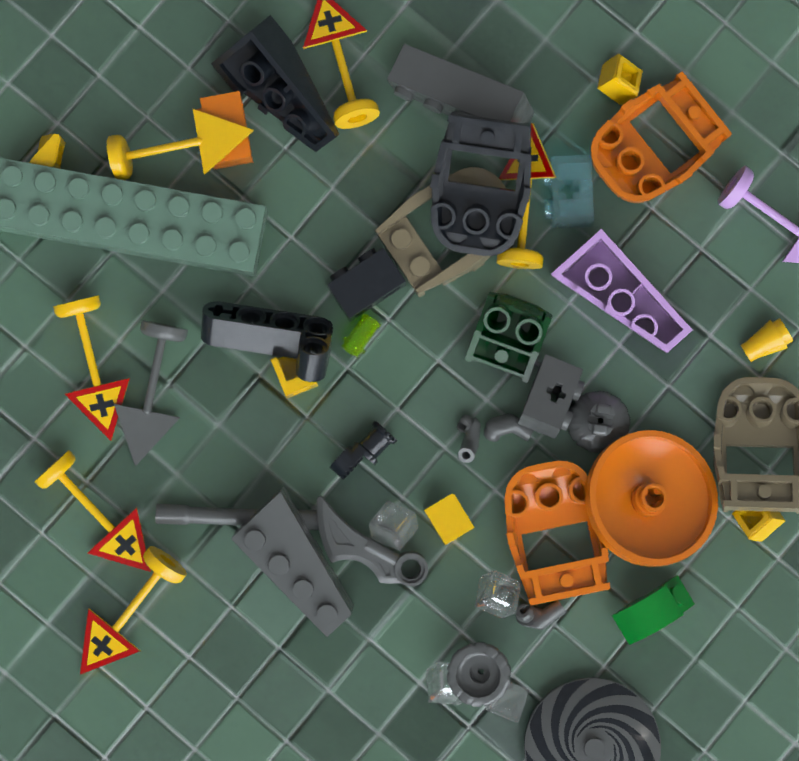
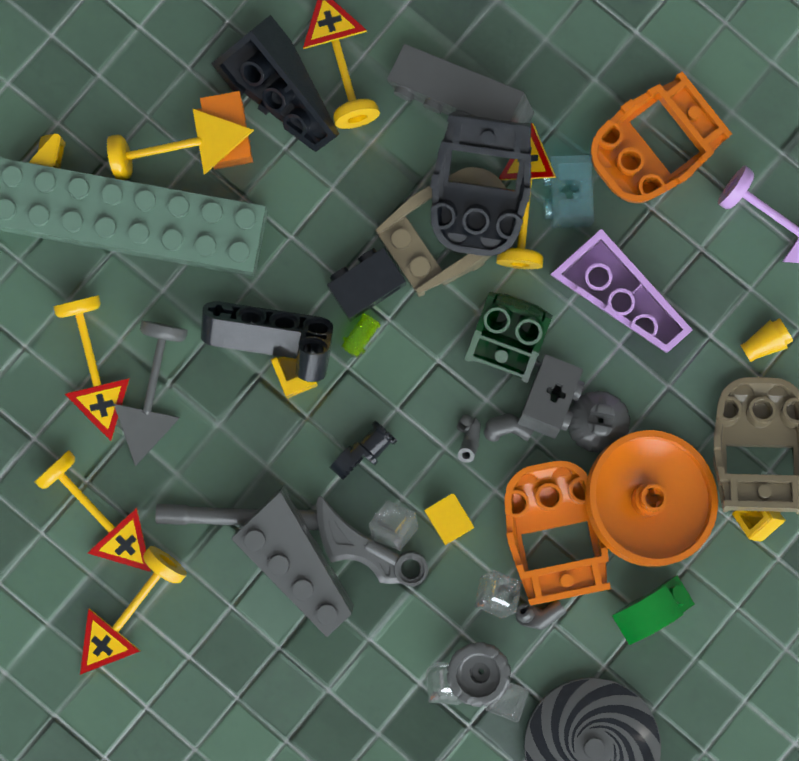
(620, 79): yellow slope -> none

